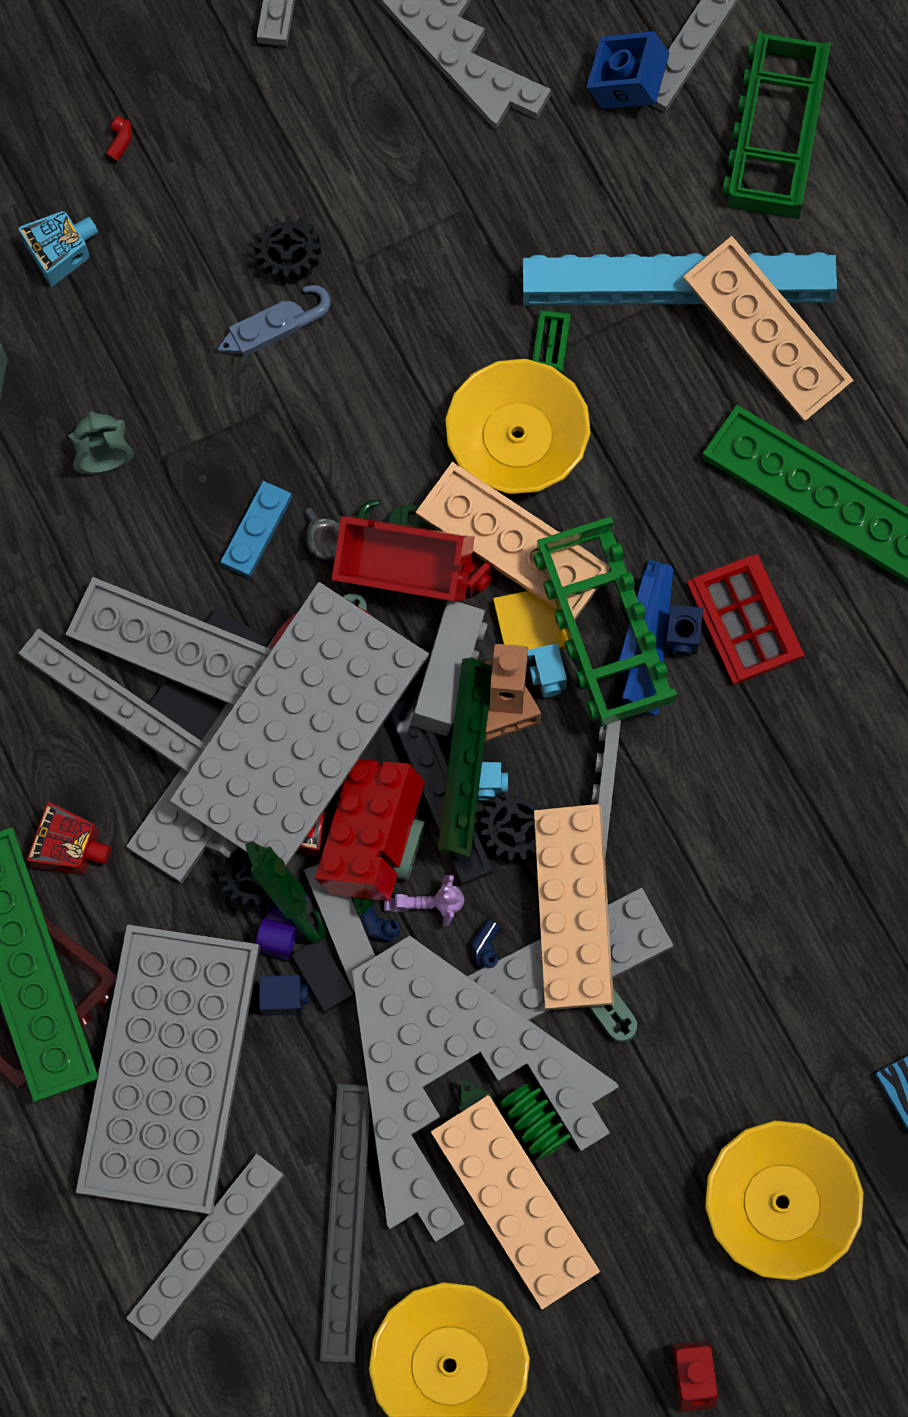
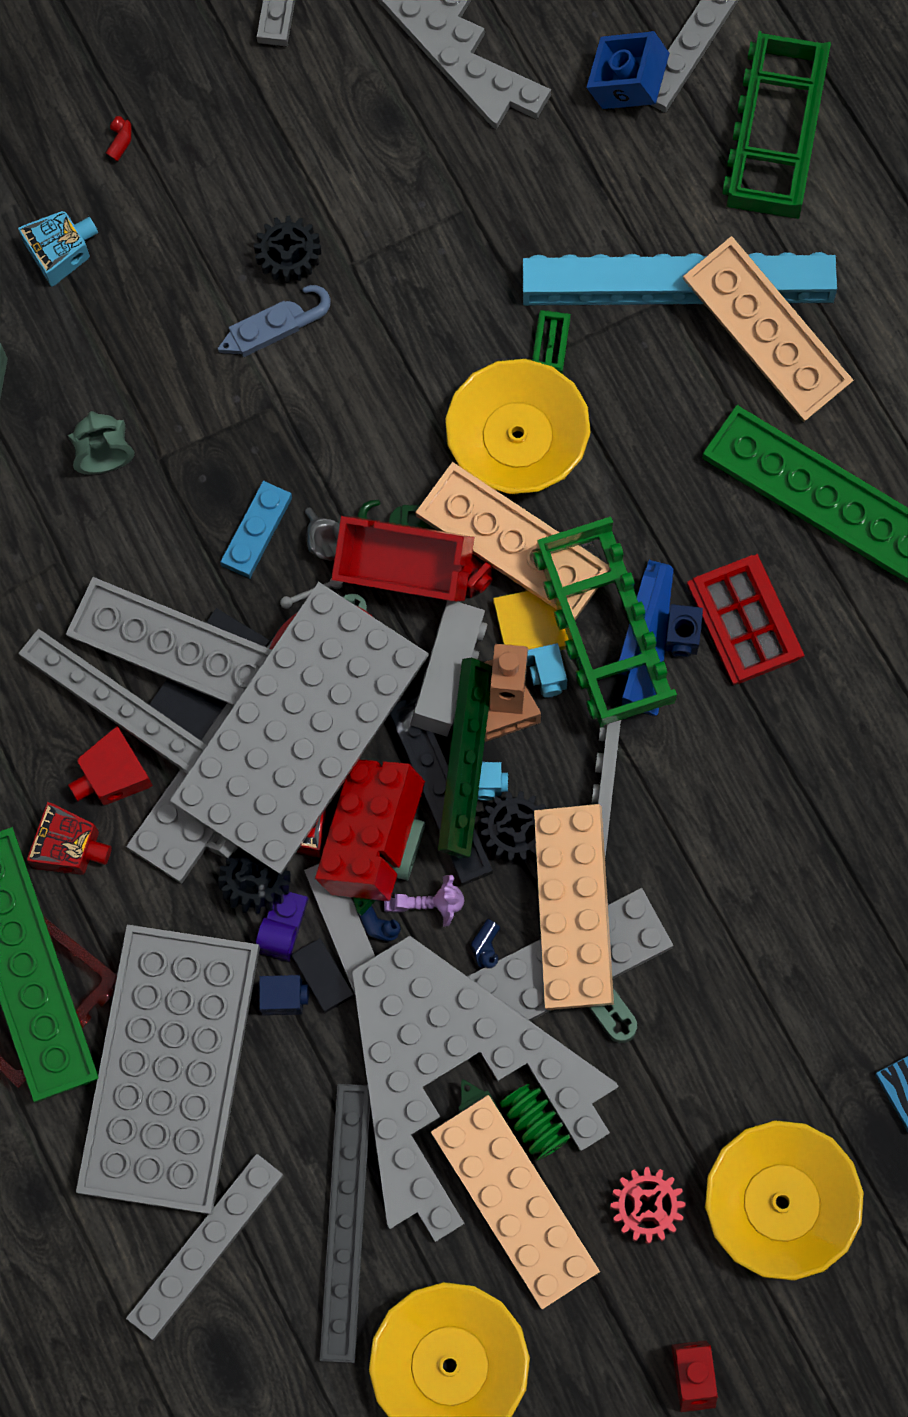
(110, 770): none -> red torso
(284, 890): dark green plate -> none
(286, 602): none -> light grey hinge
(636, 1193): none -> coral gear

